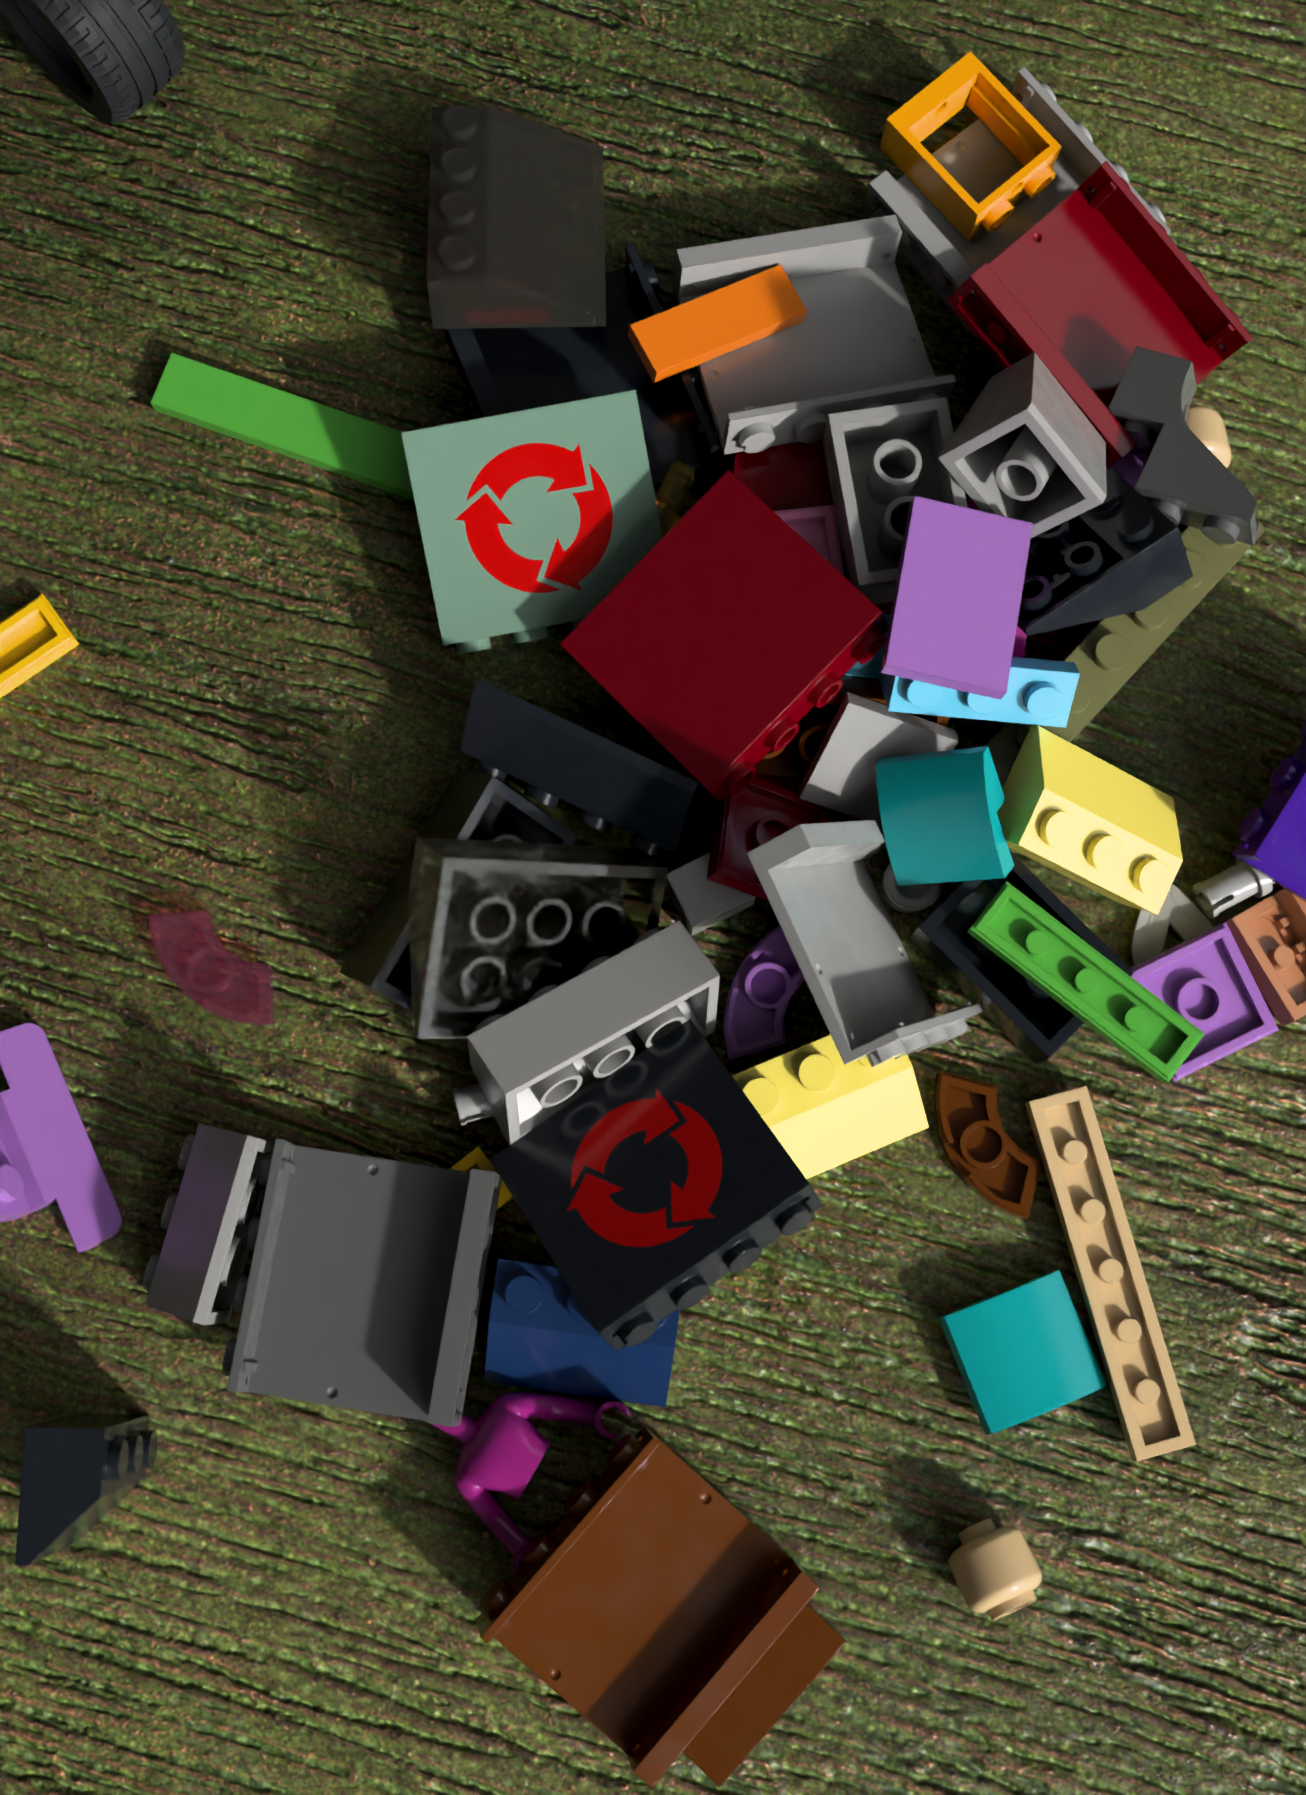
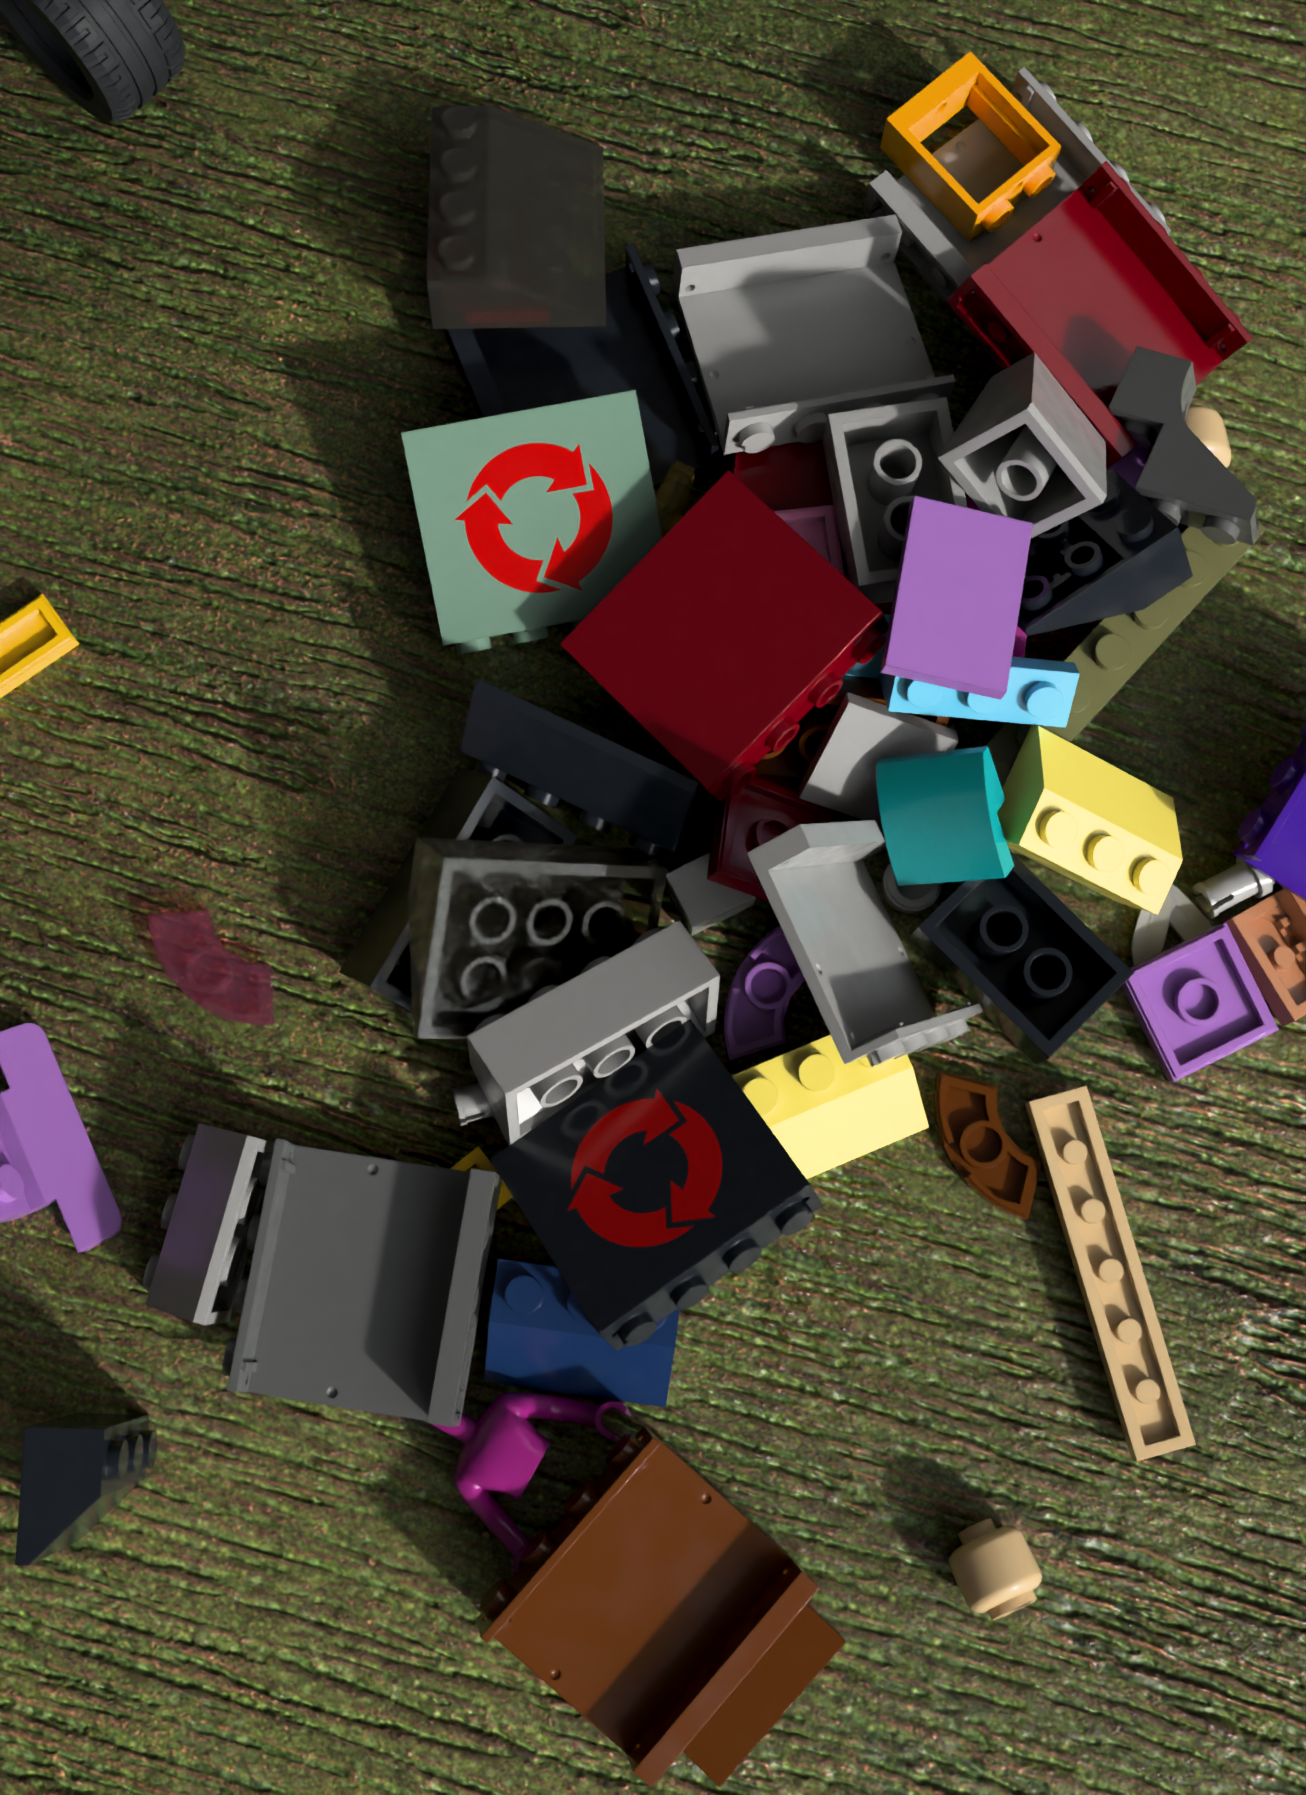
(283, 424): bright green tile -> none
(717, 323): orange tile -> none
(1022, 1352): teal slope -> none
(1086, 983): bright green tile -> none

